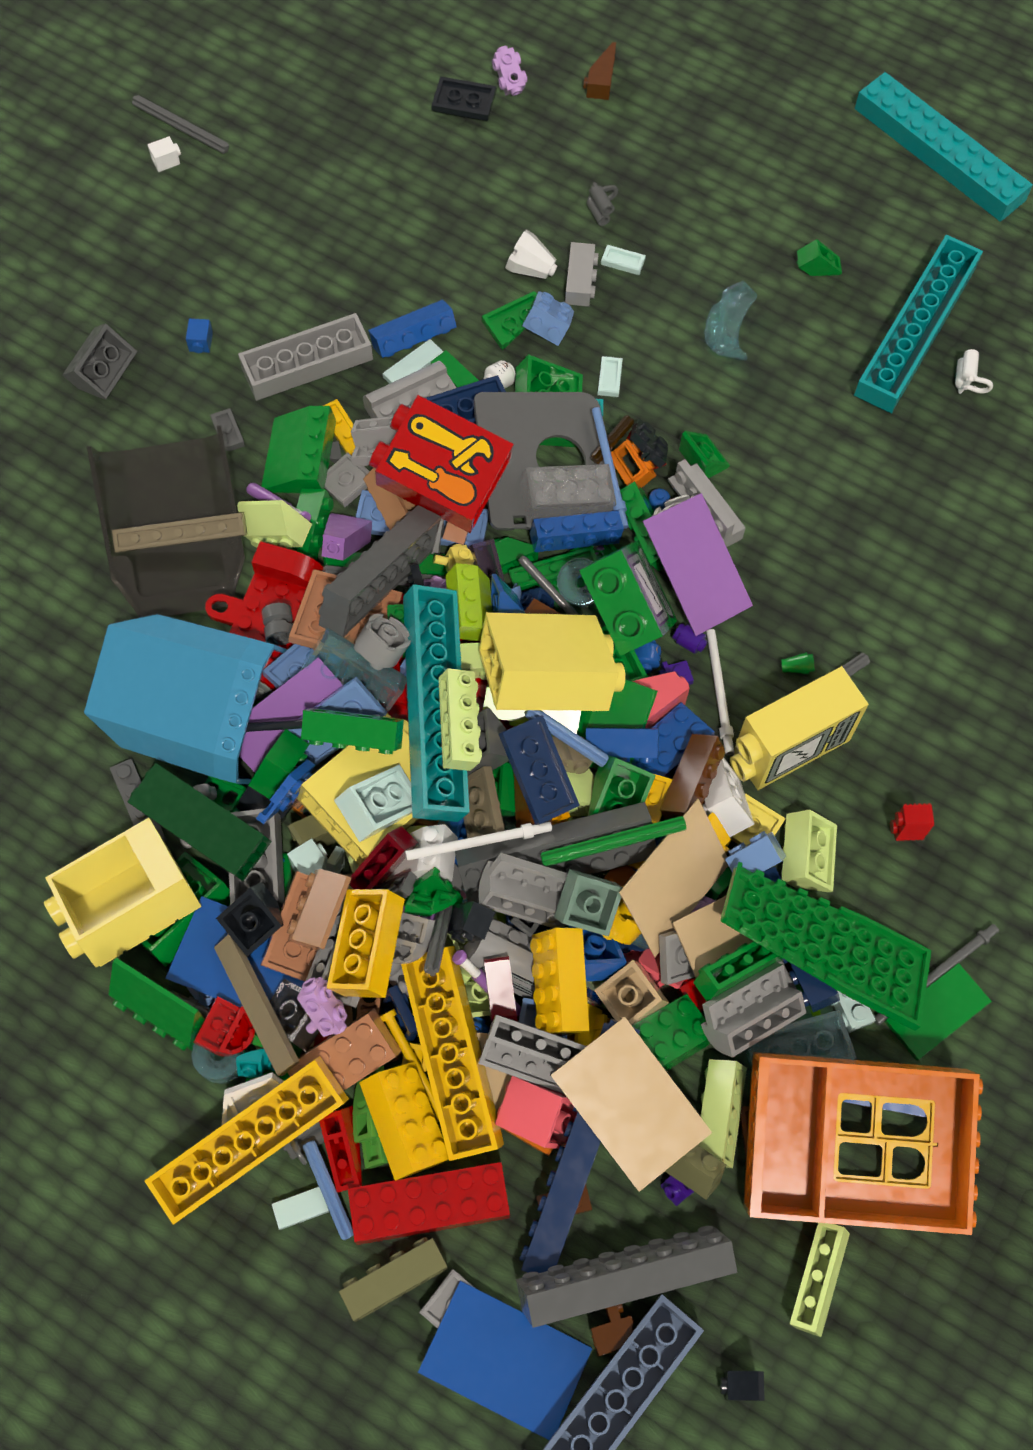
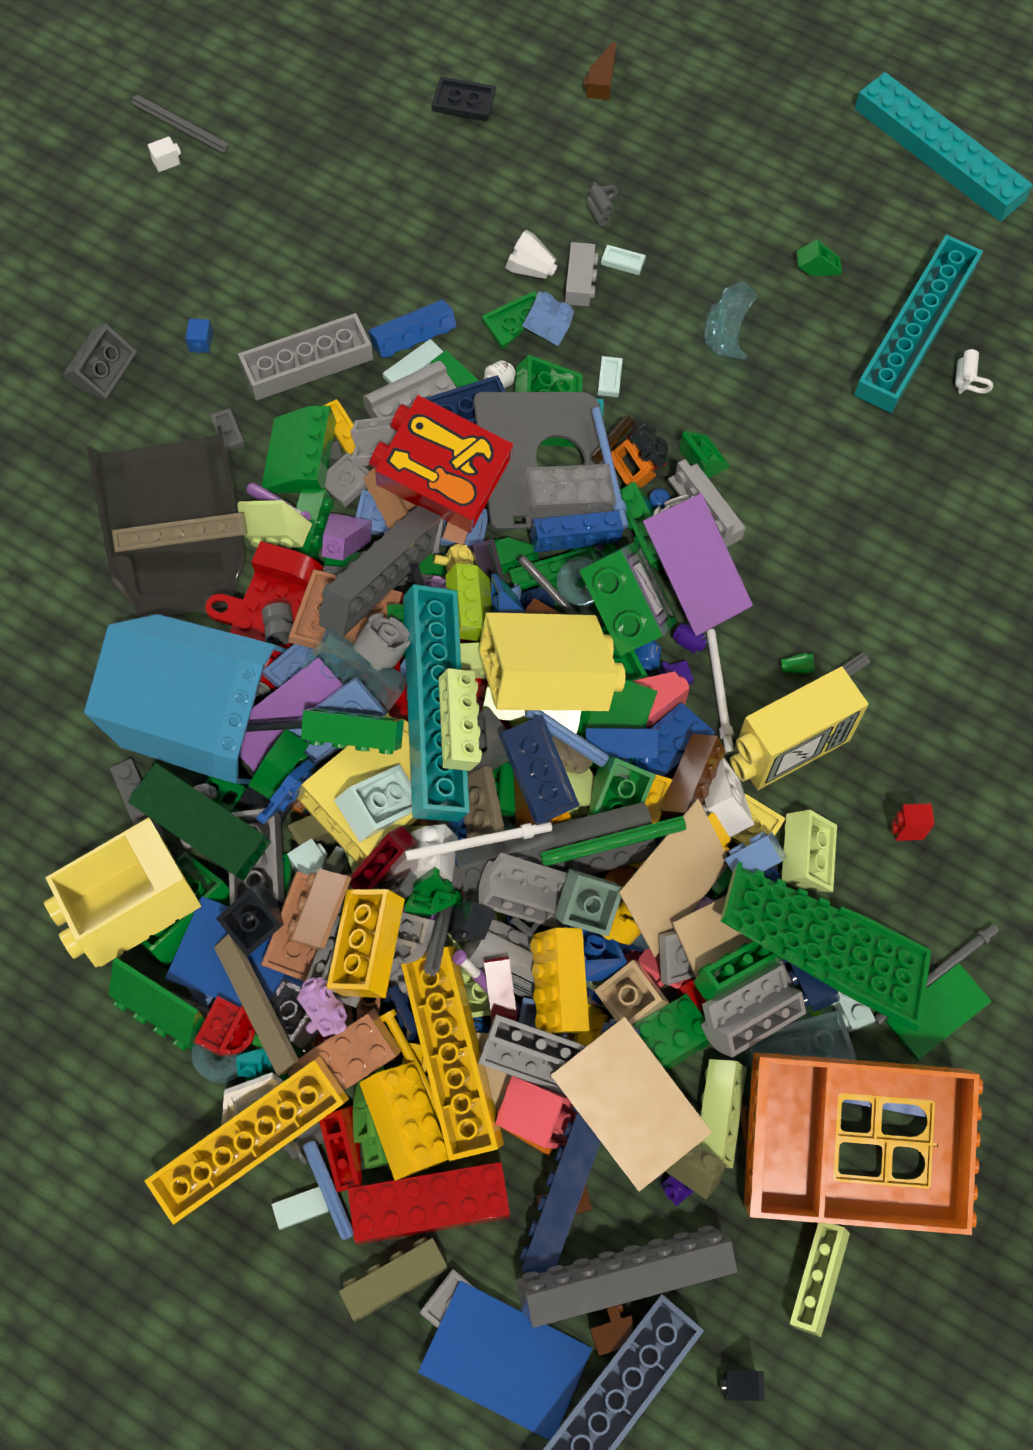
(507, 63): lavender brick -> none

